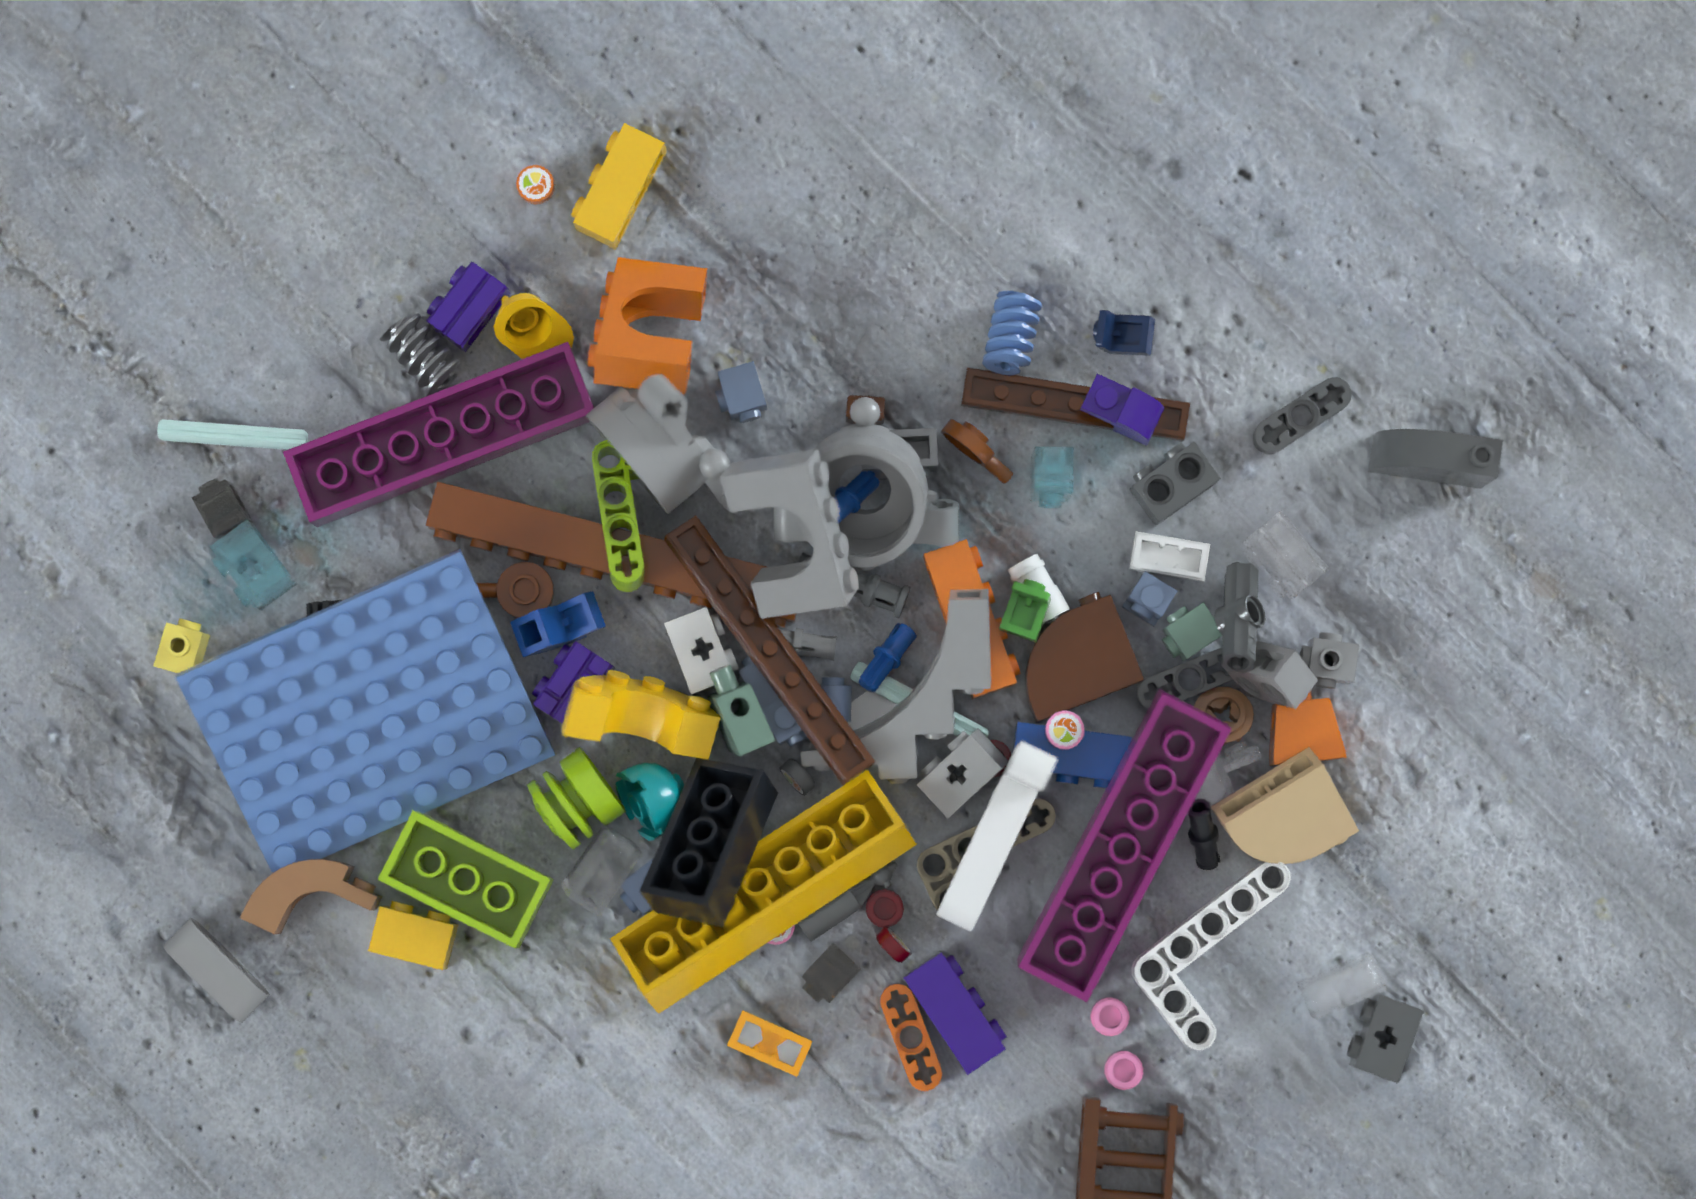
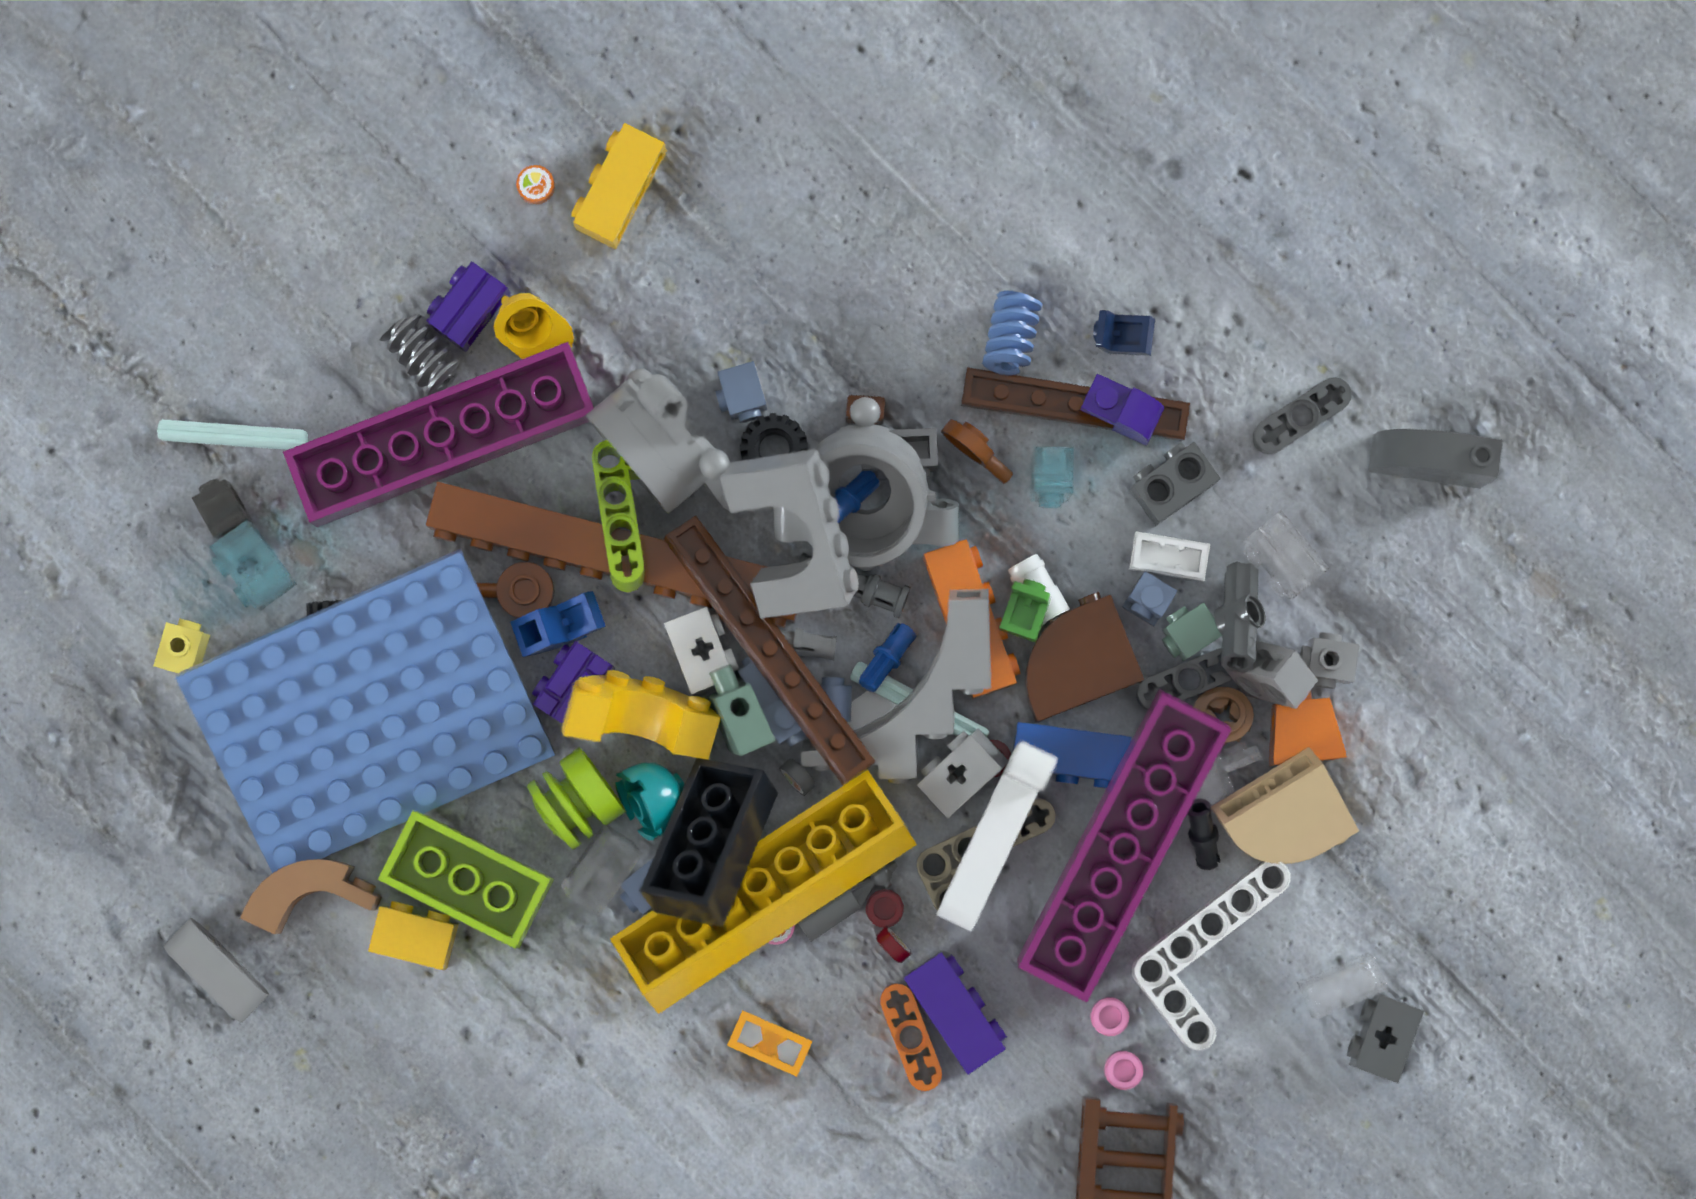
(638, 291): orange arch -> none
(771, 425): none -> black tyre
(829, 974): clear smoke brick -> none
(1064, 730): tile -> none

